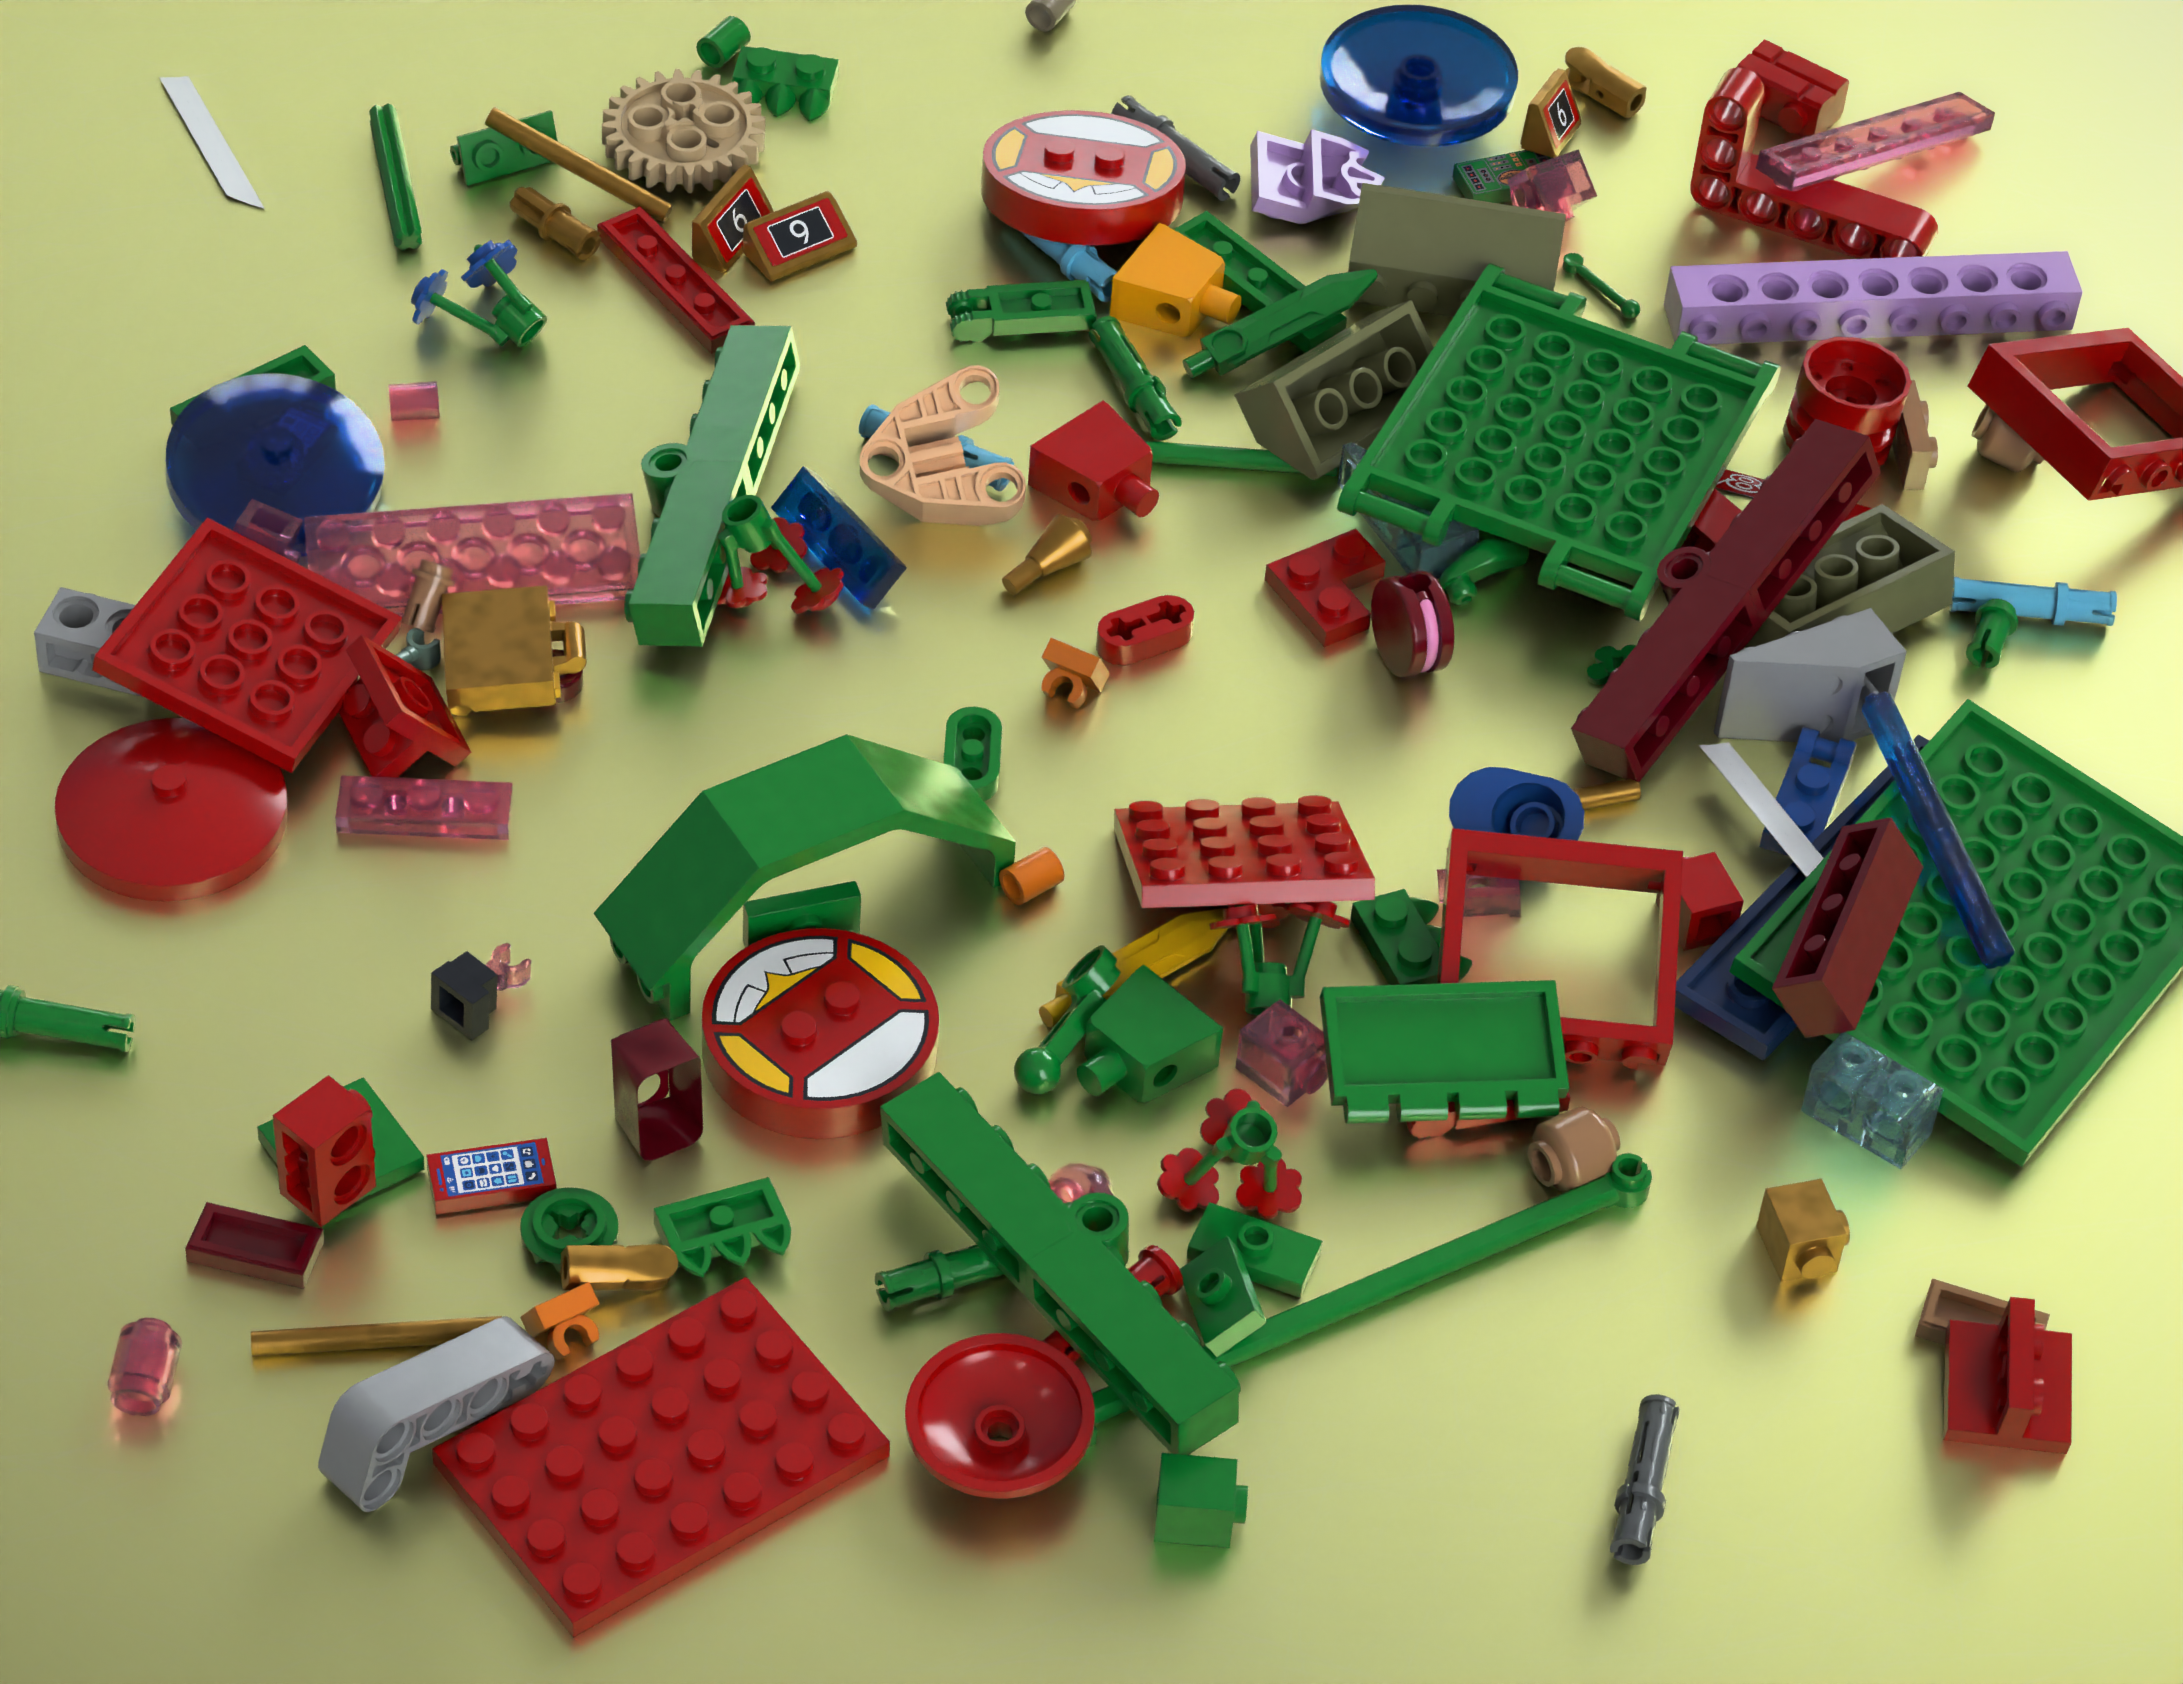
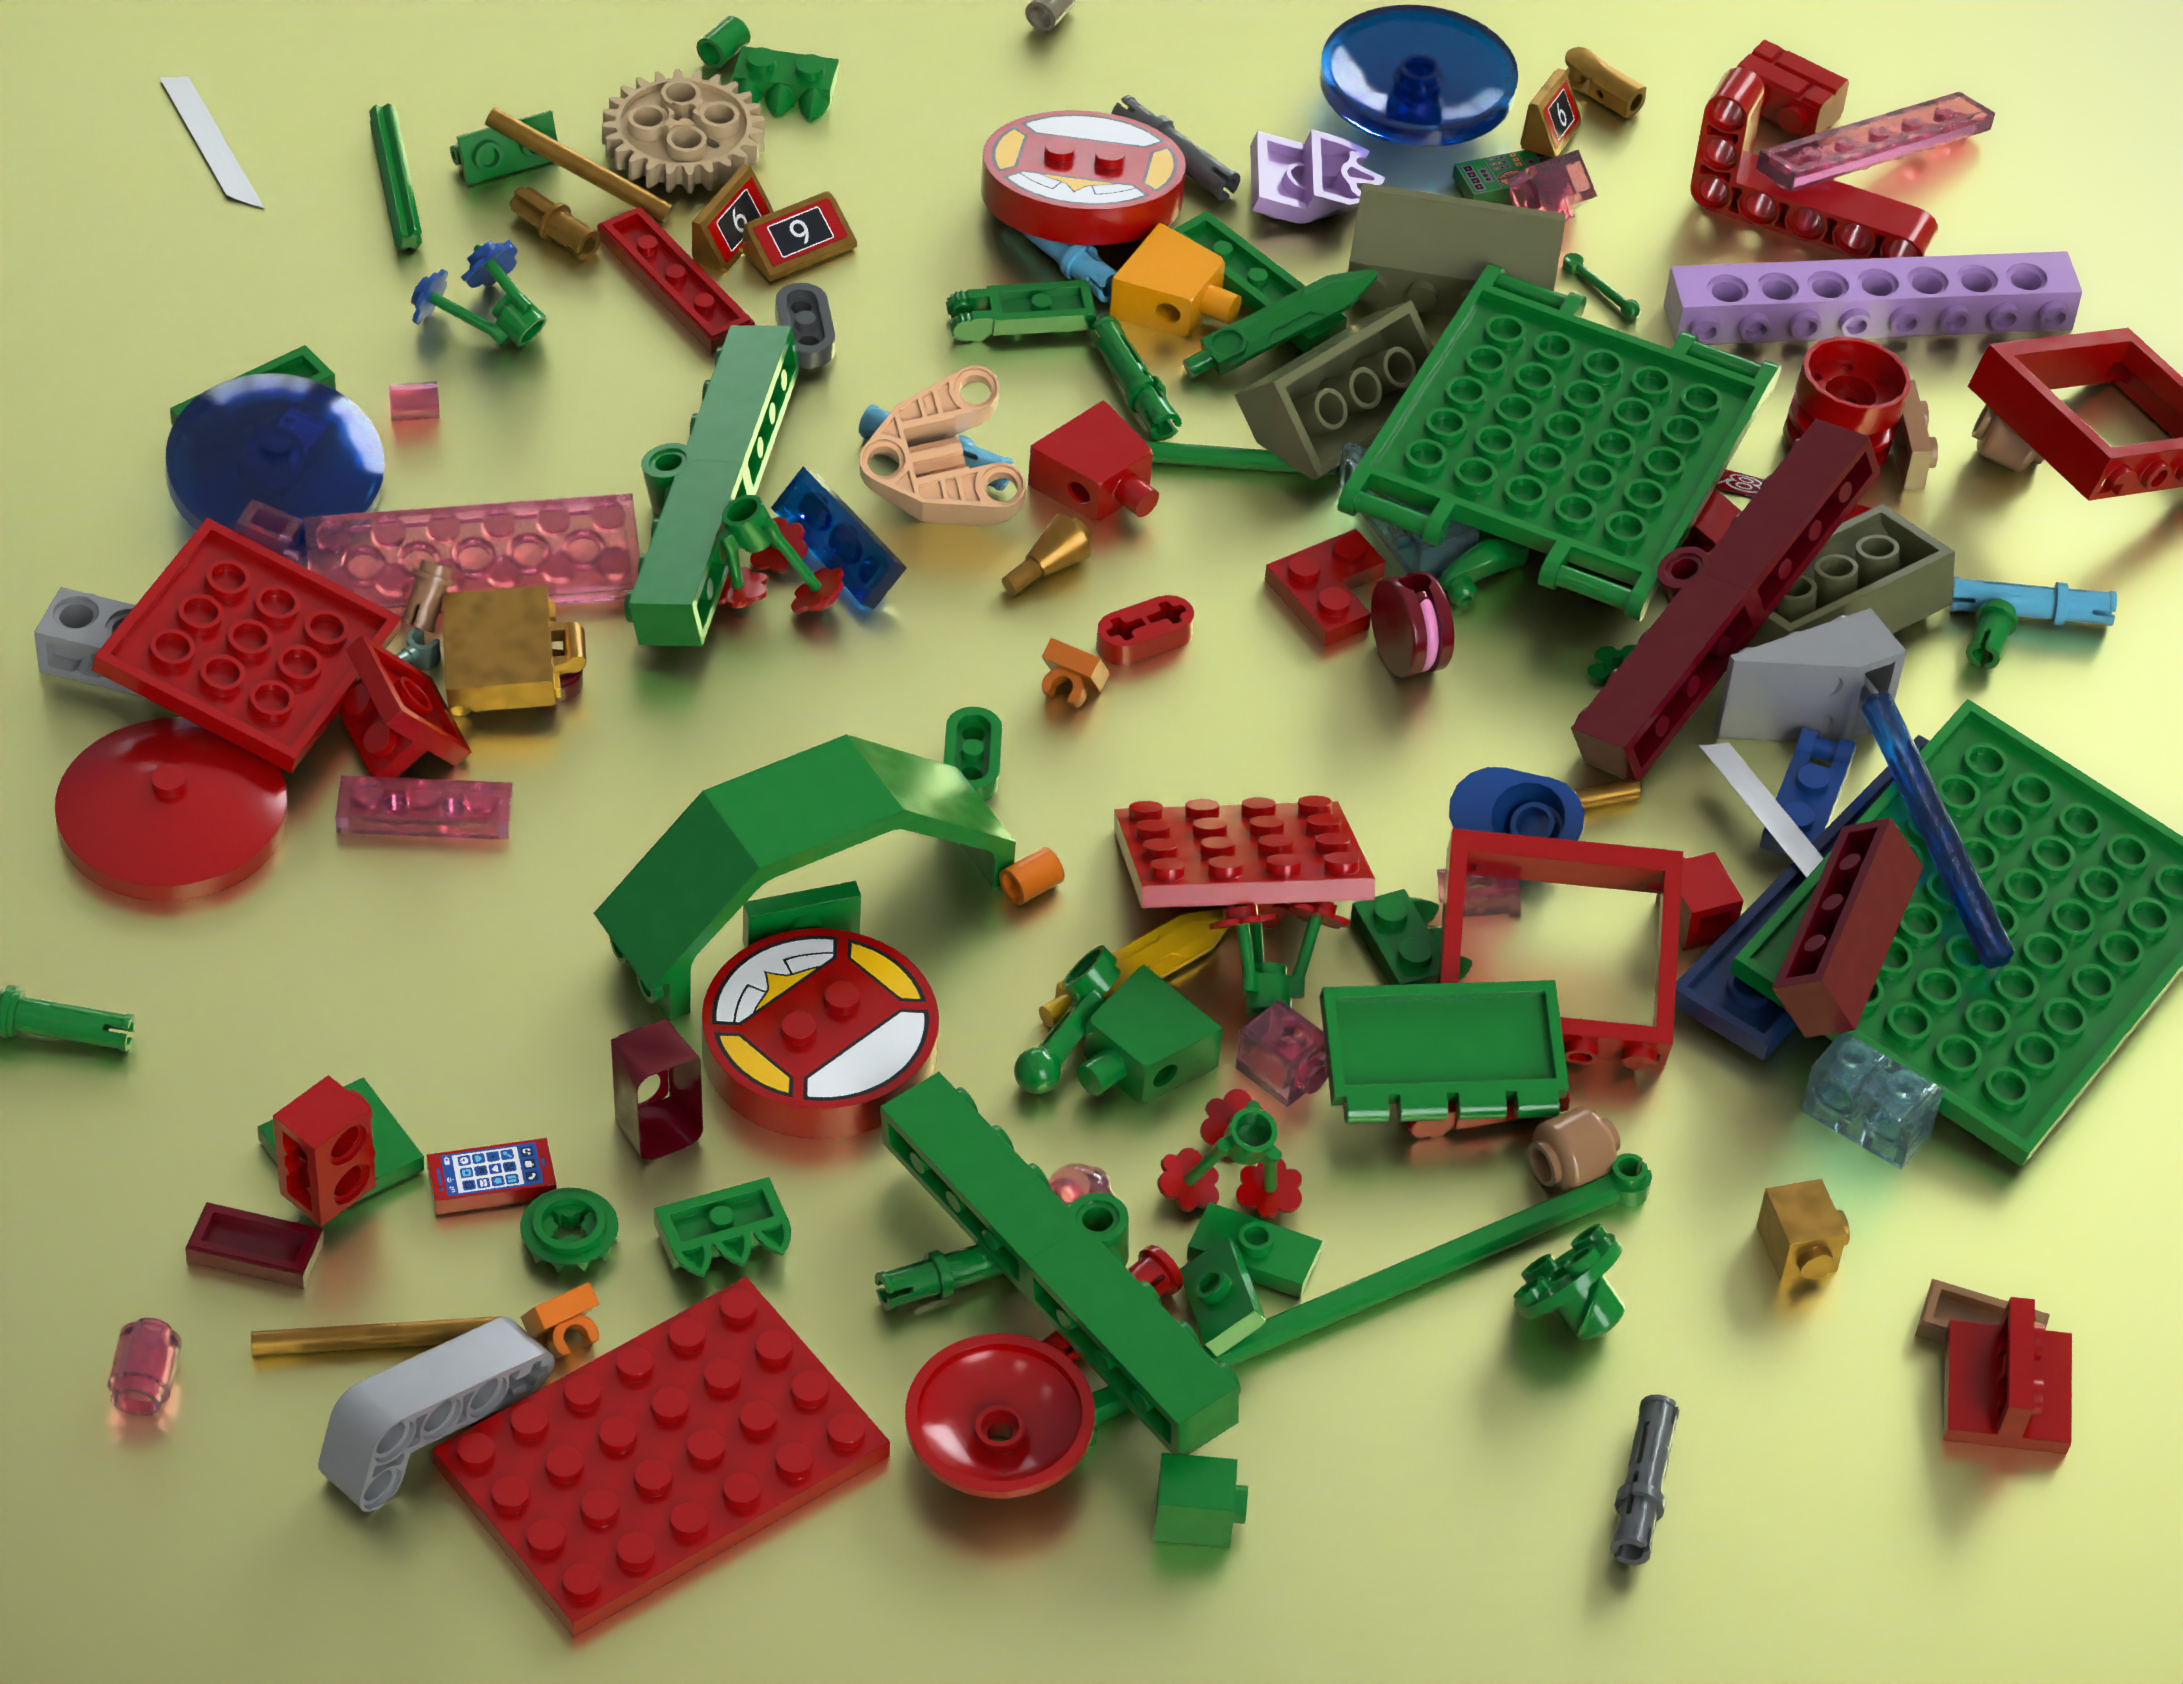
(467, 989): black piece -> none
(618, 1267): pearl gold bar -> none
(809, 314): none -> dark grey plate
(1575, 1285): none -> green plate

